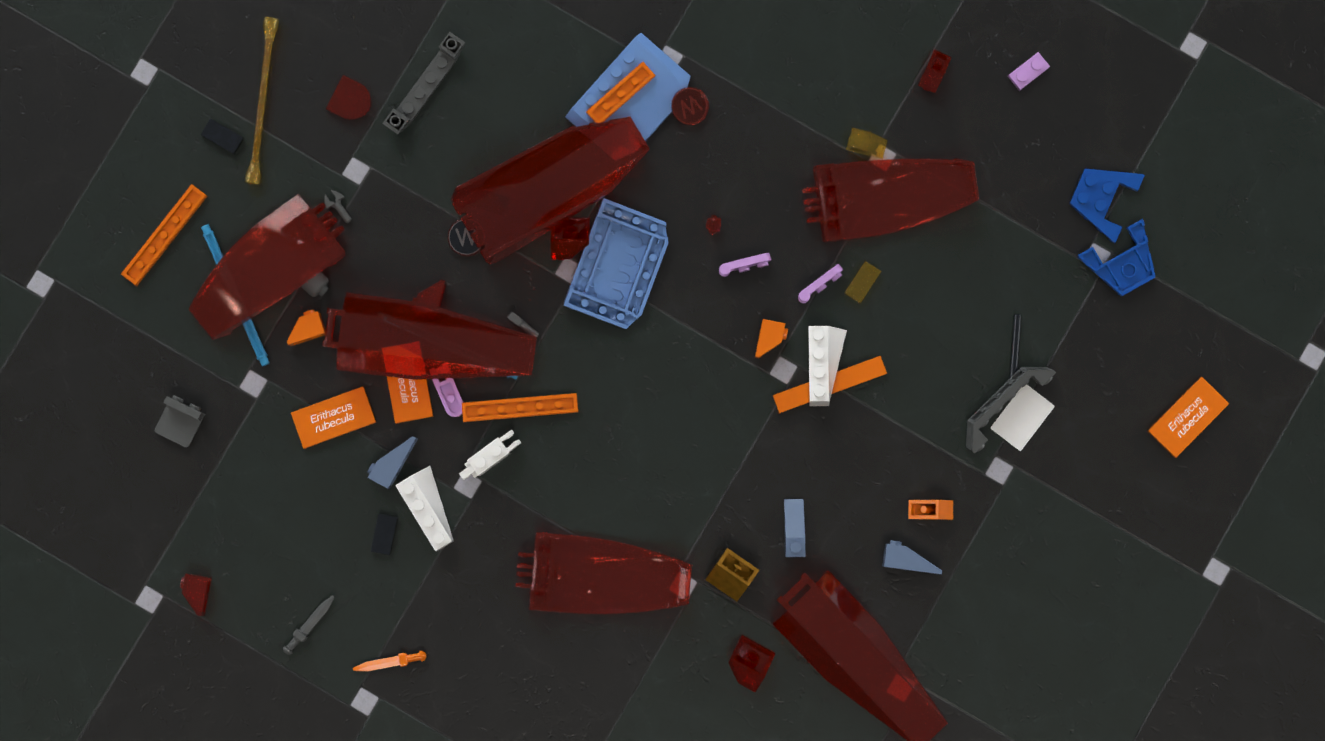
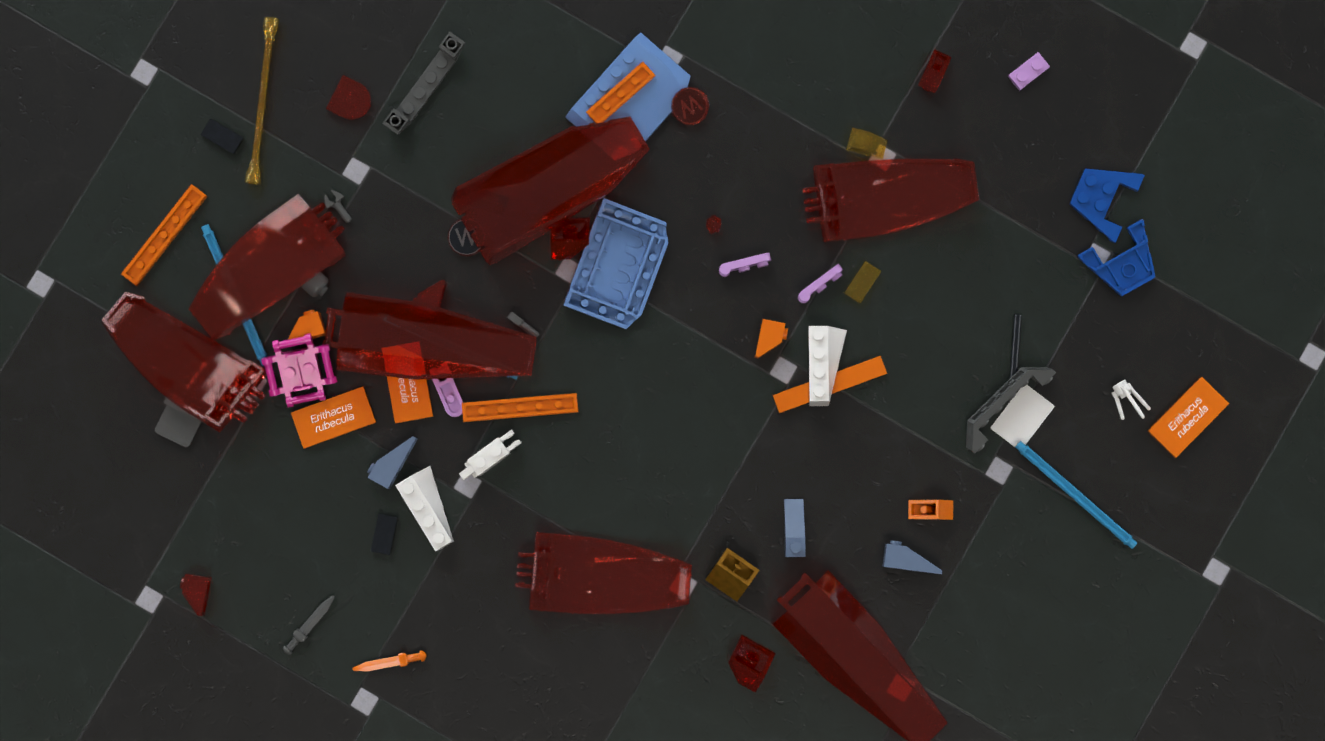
(184, 363): none -> clear red windscreen
(299, 370): none -> dark pink brick
(1076, 494): none -> dark azure piece
(1124, 390): none -> white plant

